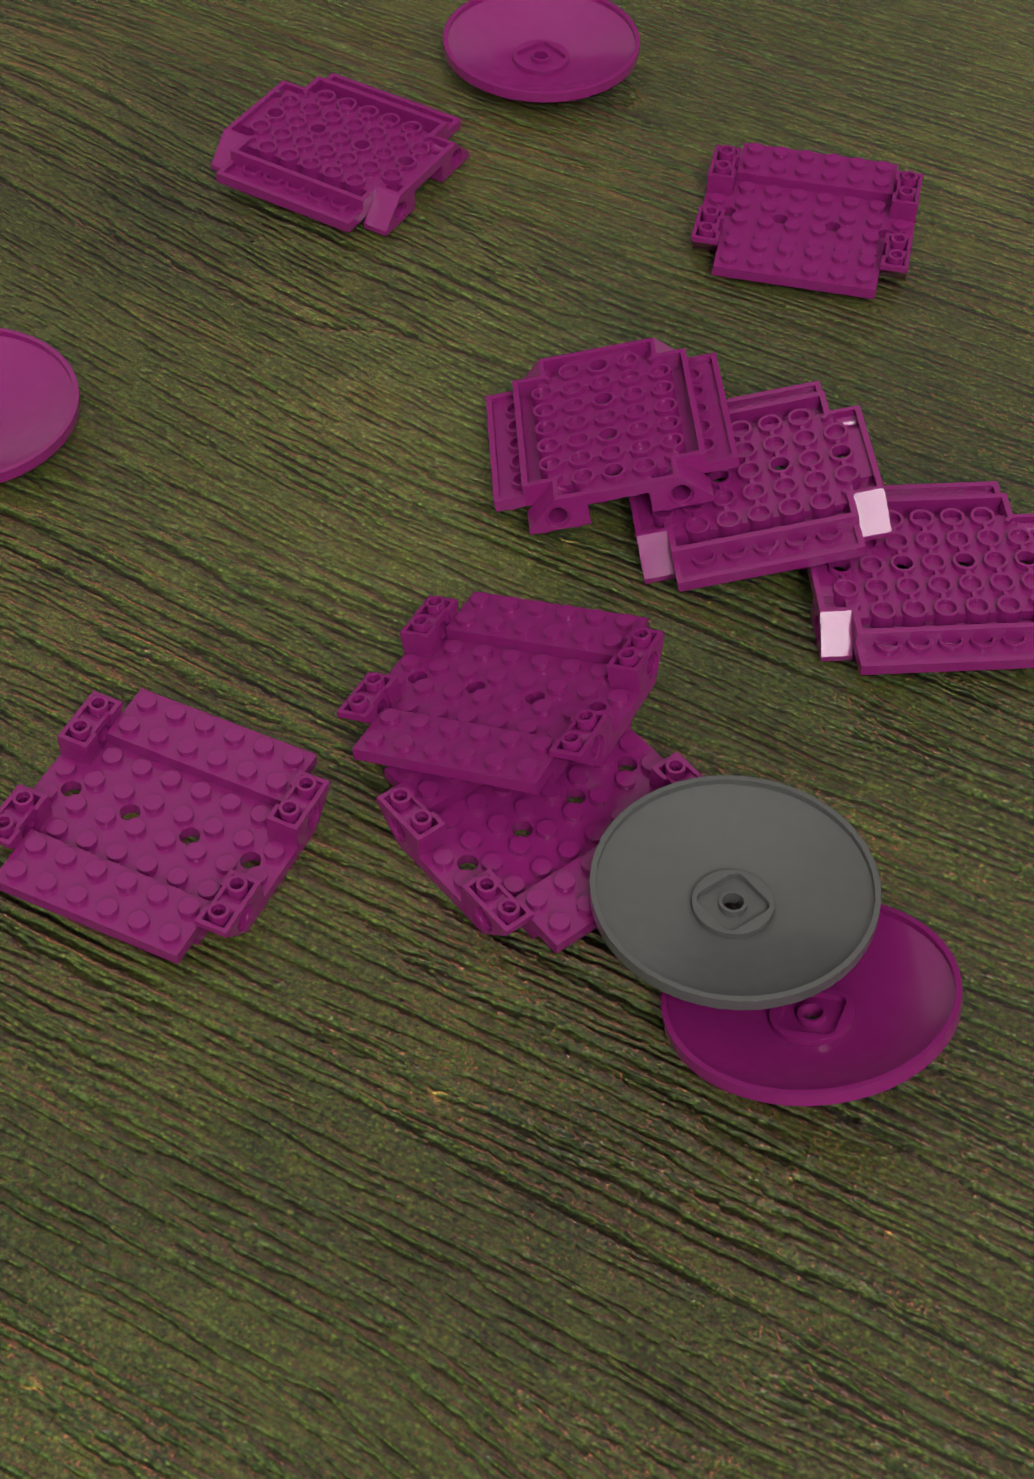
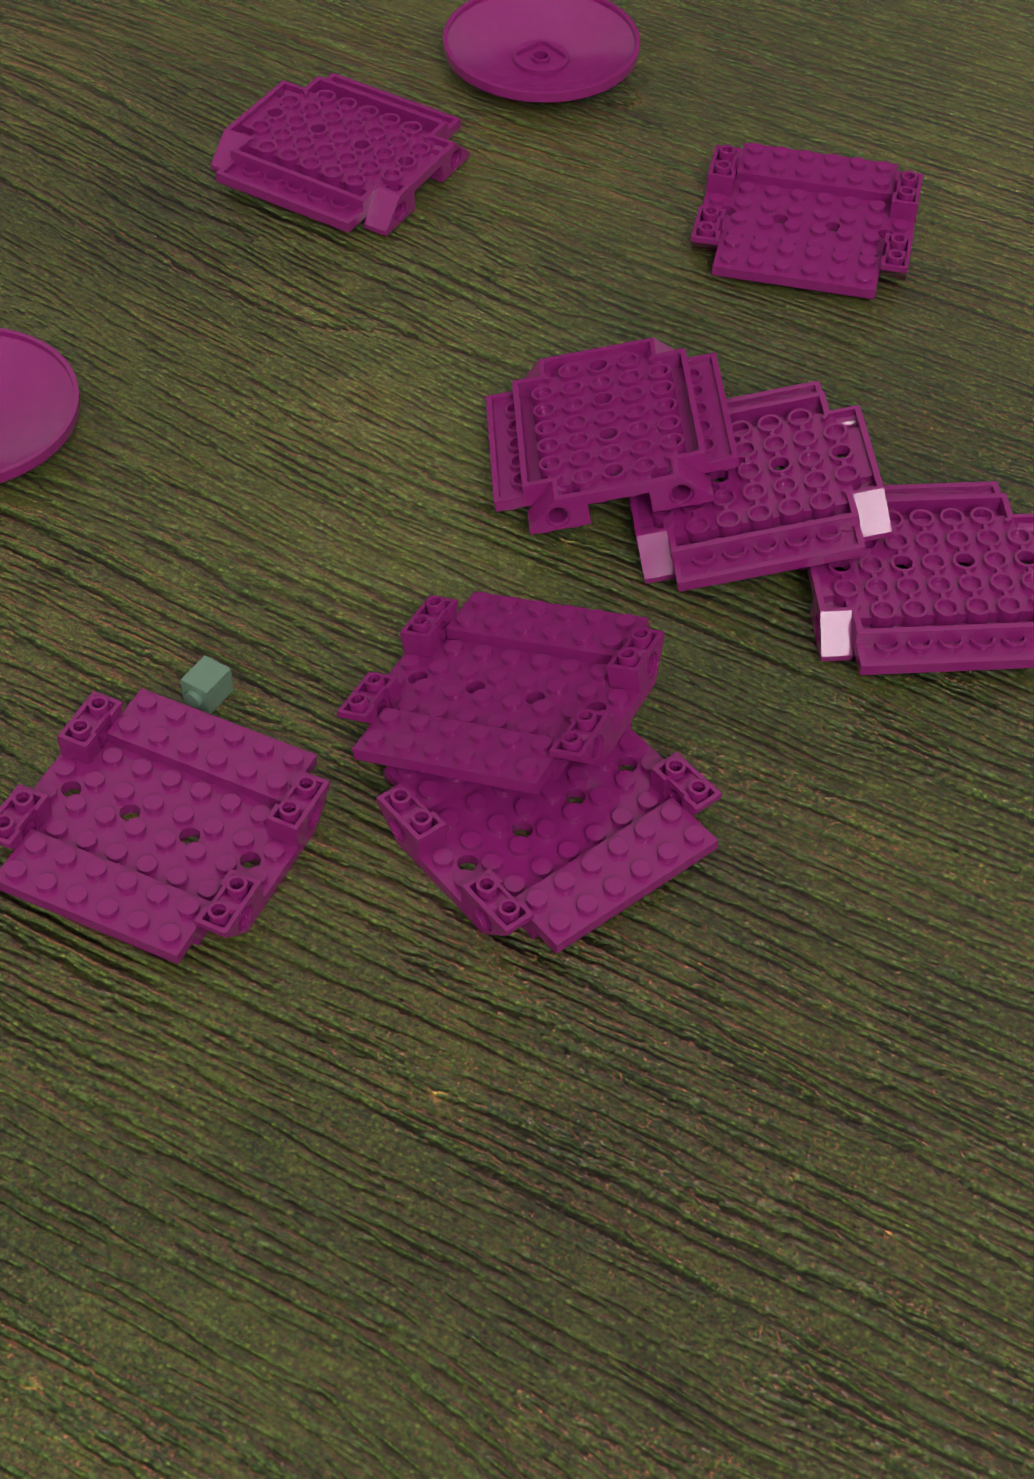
(206, 685): none -> sand green brick
(744, 840): dark grey dish -> none
(870, 1031): magenta dish -> none

